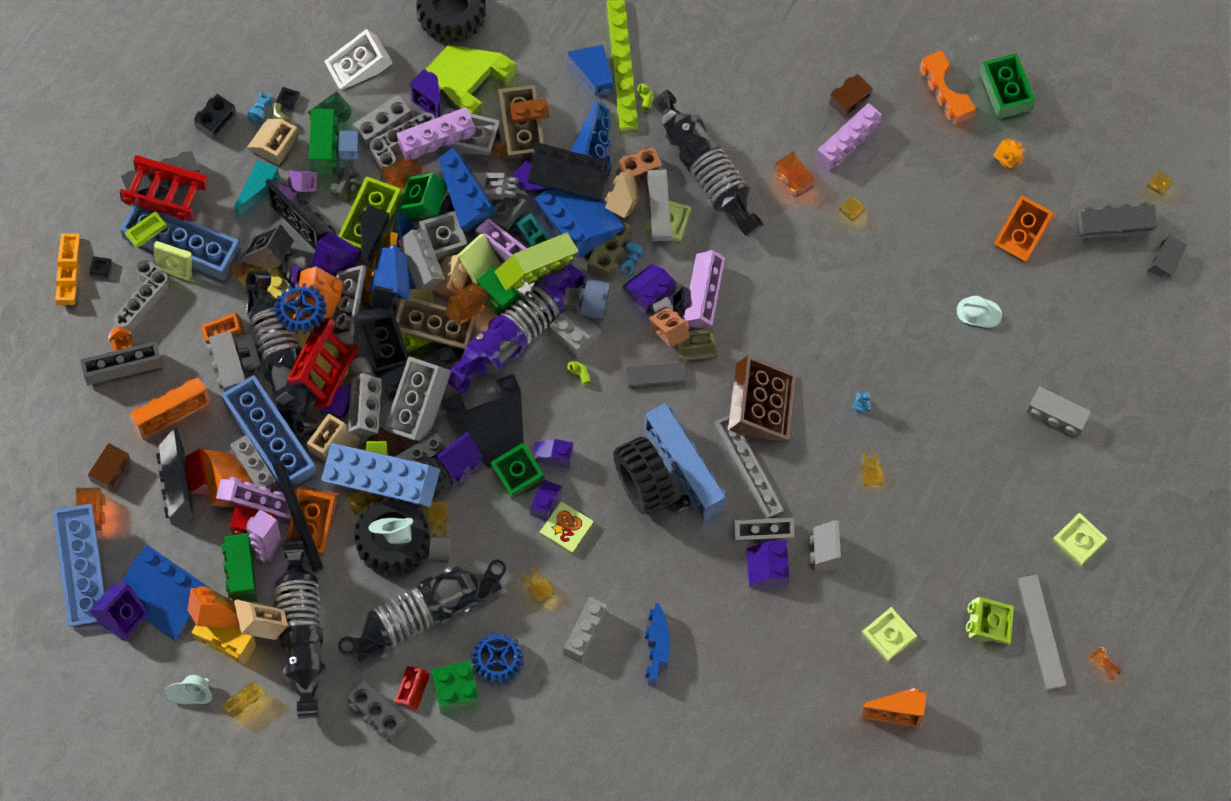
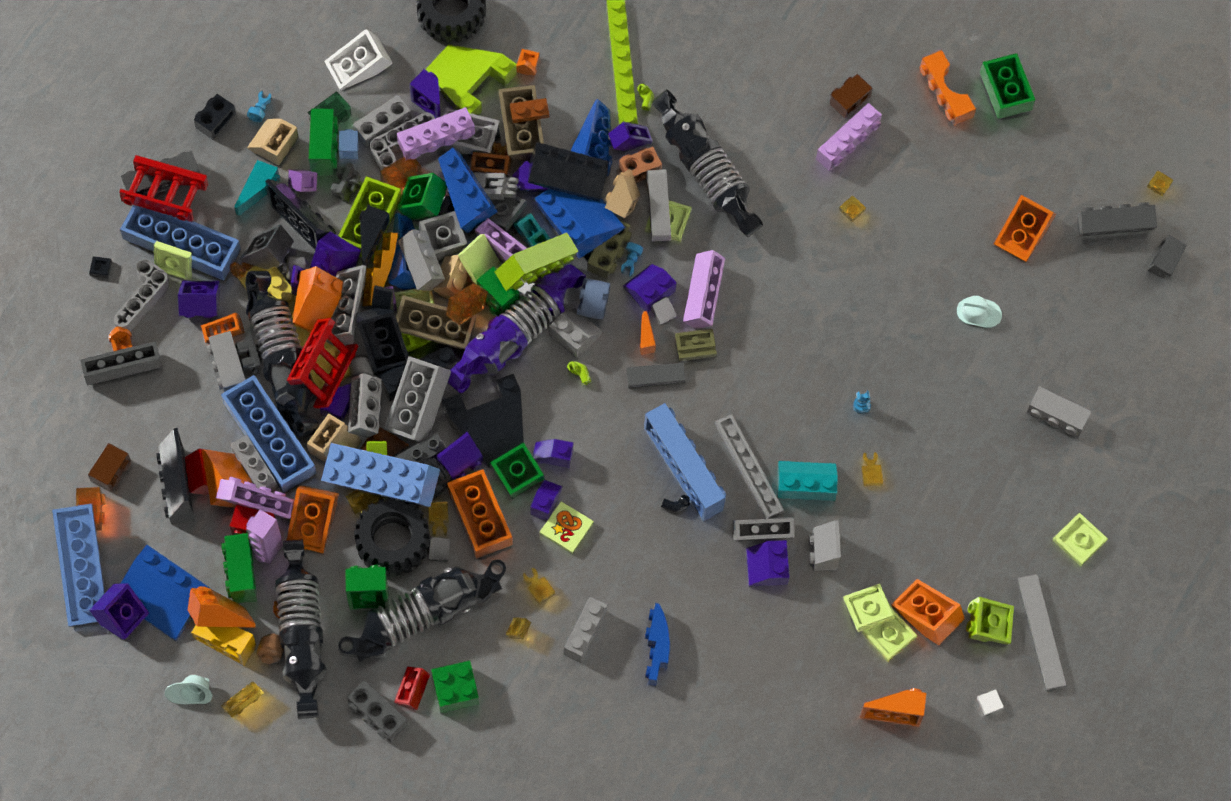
(68, 269): light orange slope -> none
(146, 229): lime tile -> none
(170, 407): orange slope -> none
(199, 298): none -> dark purple slope
(260, 619): tan slope -> none
(270, 649): none -> medium nougat head
(277, 113): olive arm -> none
(288, 98): black tile -> none
(298, 516): black axle -> none
(316, 312): blue gear -> none
(366, 587): none -> green brick
(392, 272): blue slope -> none
(393, 529): light aqua piece -> none
(479, 513): none -> orange brick
(491, 163): none -> reddish brown brick
(508, 646): blue gear -> none
(518, 628): none -> clear yellow plate
(528, 62): none -> orange tile
(592, 68): blue slope -> none
(629, 136): none -> dark purple slope
(644, 475): black tyre -> none
(647, 338): none -> orange slope
(670, 327): nougat brick -> none
(681, 299): black tile -> none
(762, 400): reddish brown slope -> none
(794, 175): clear orange brick -> none
(807, 481): none -> teal slope
(868, 607): none -> yellowish green tile
(929, 611): none -> orange slope
(990, 702): none -> white tile
(1009, 153): light orange brick -> none
(1105, 661): clear orange piece -> none

